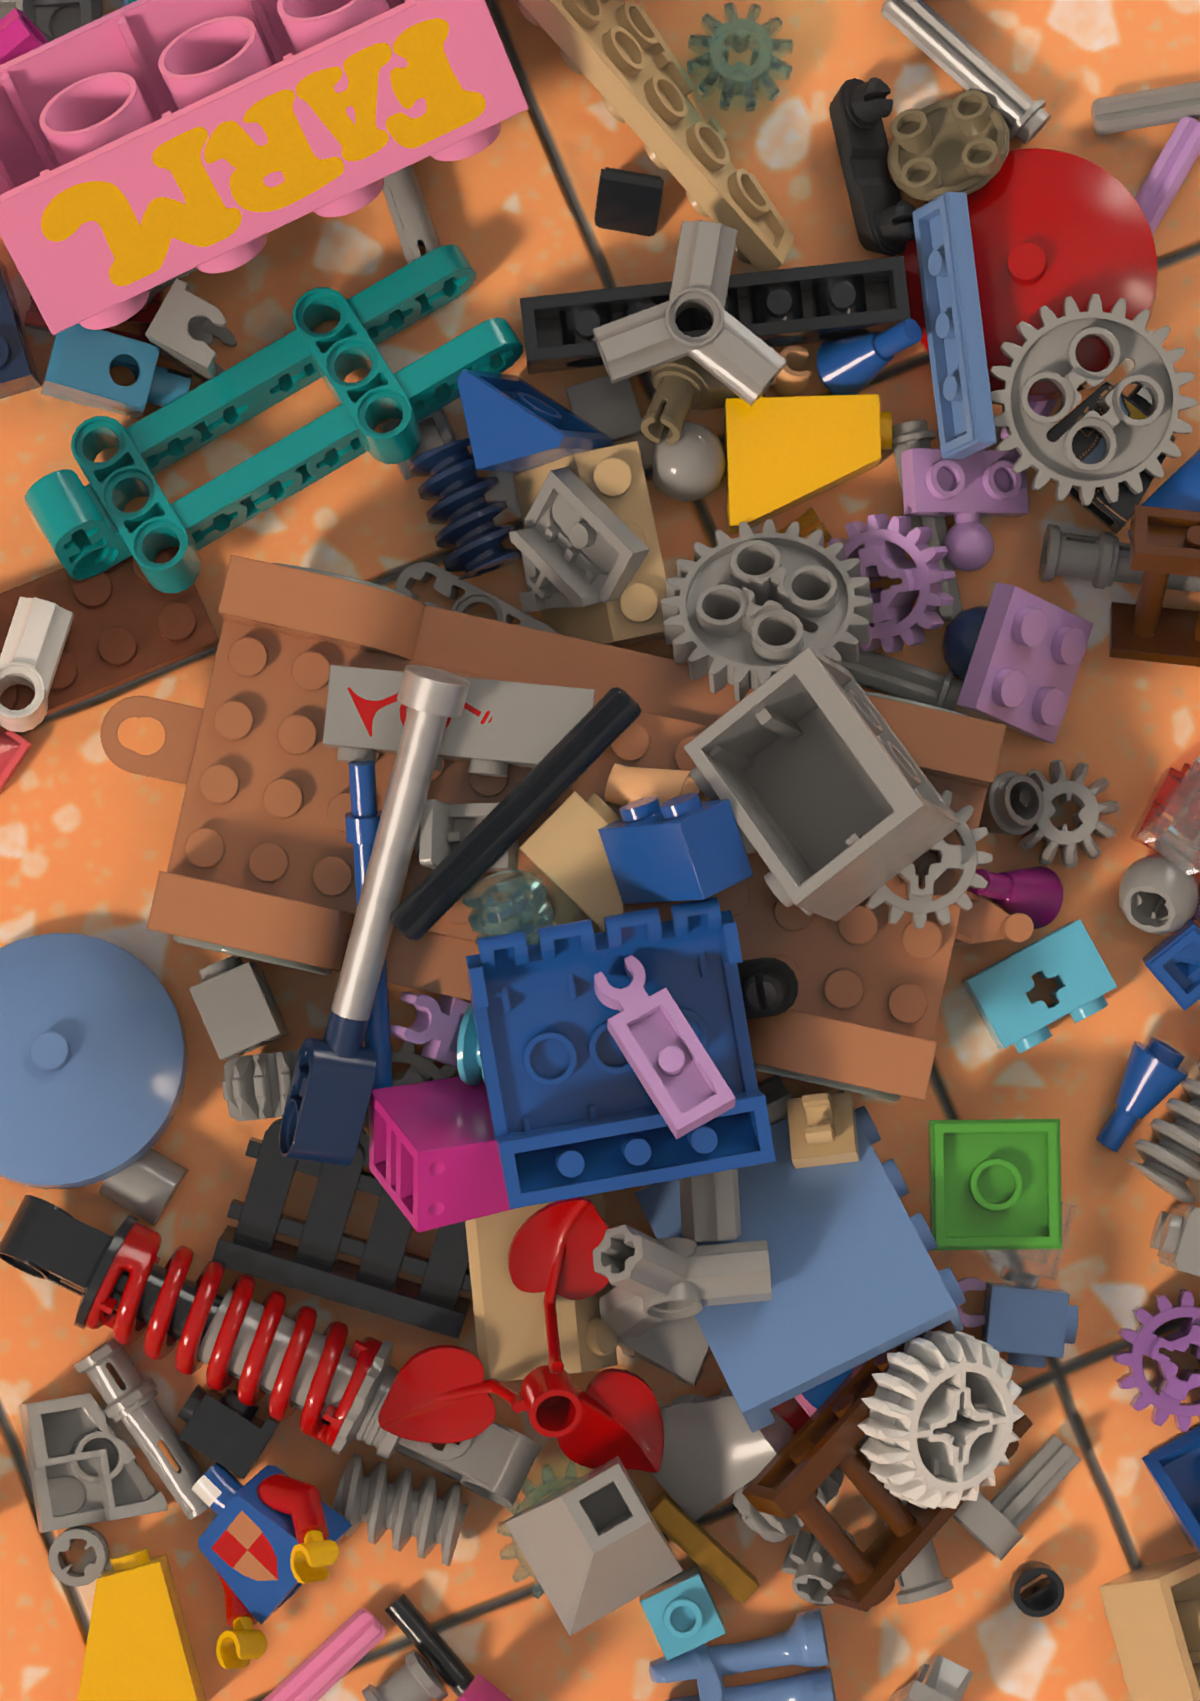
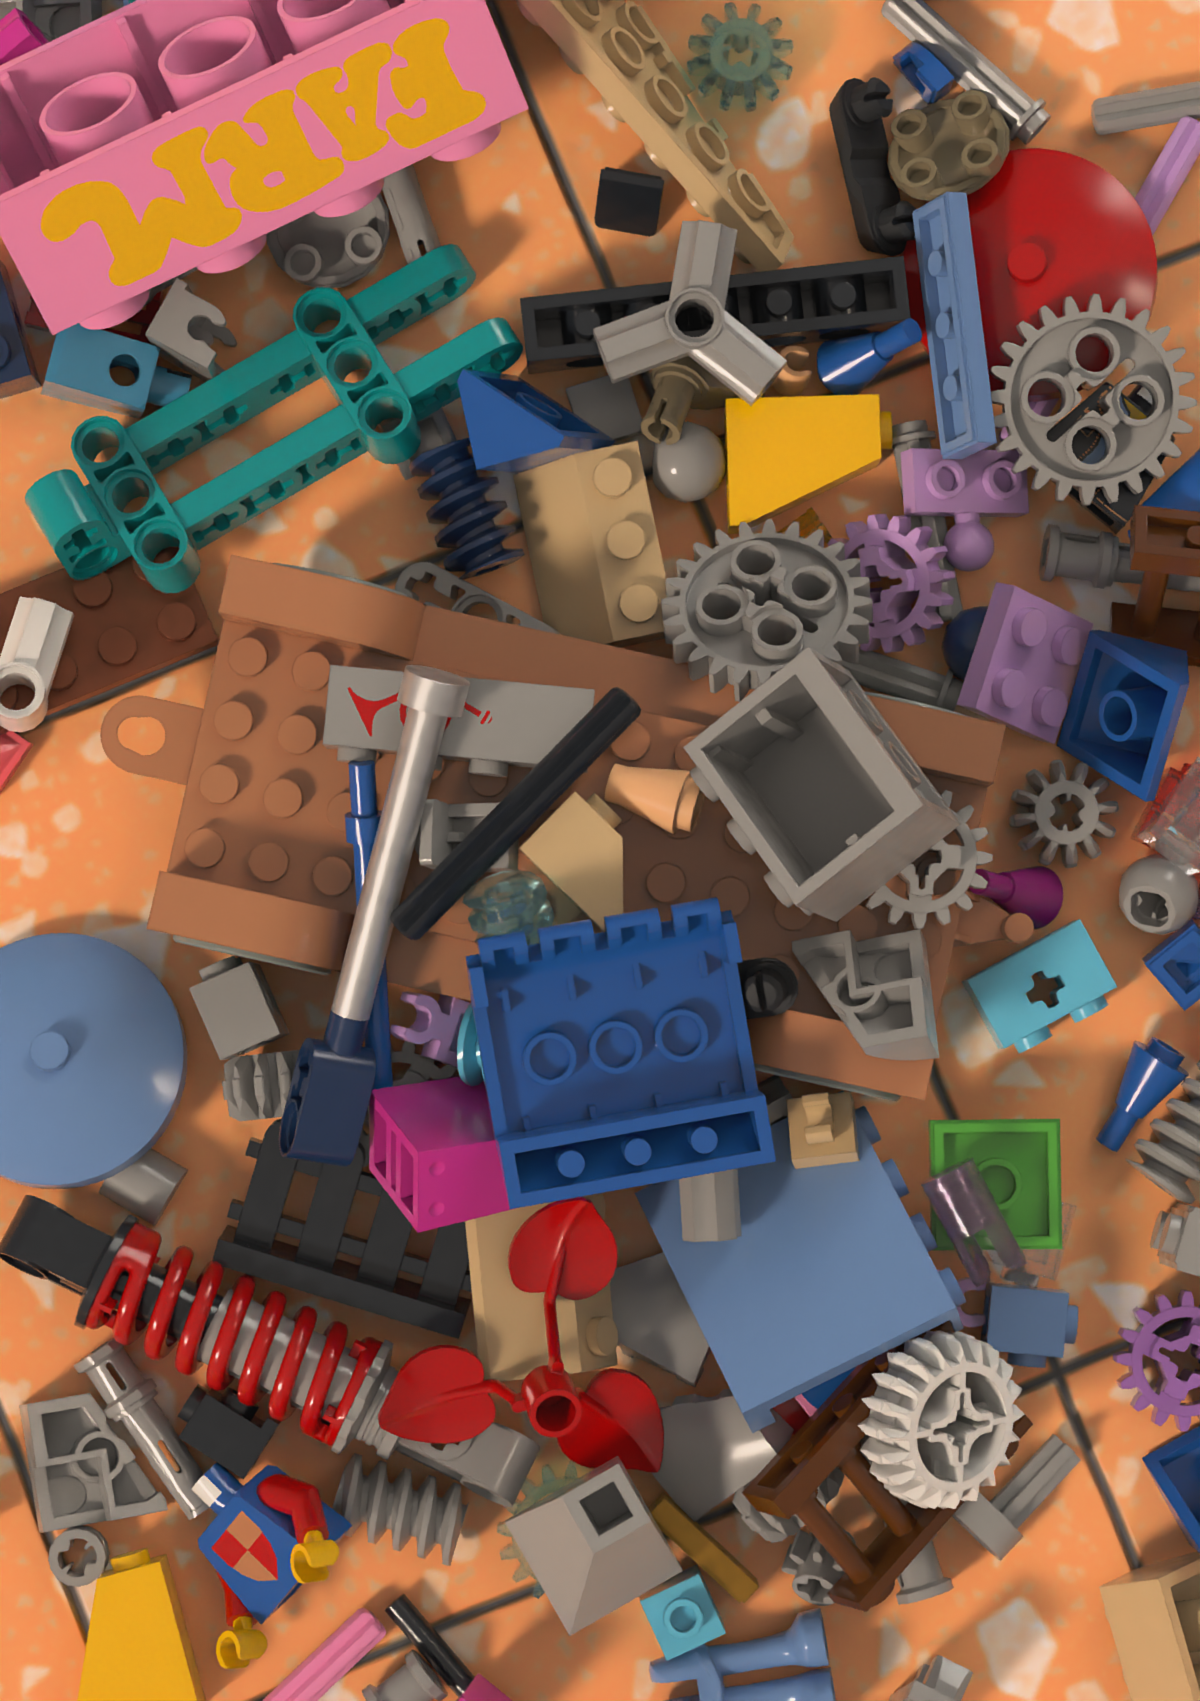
(332, 249): none -> light grey dish
(574, 547): light grey slope -> none
(664, 1052): lavender plate -> none
(675, 849): blue brick -> none
(675, 1277): light grey piece -> none
(876, 990): none -> light grey slope
(924, 72): none -> blue tile
(967, 1207): none -> hinge
(1012, 804): flat silver cone -> none
(1042, 1596): black hinge -> none
(1126, 709): none -> blue slope

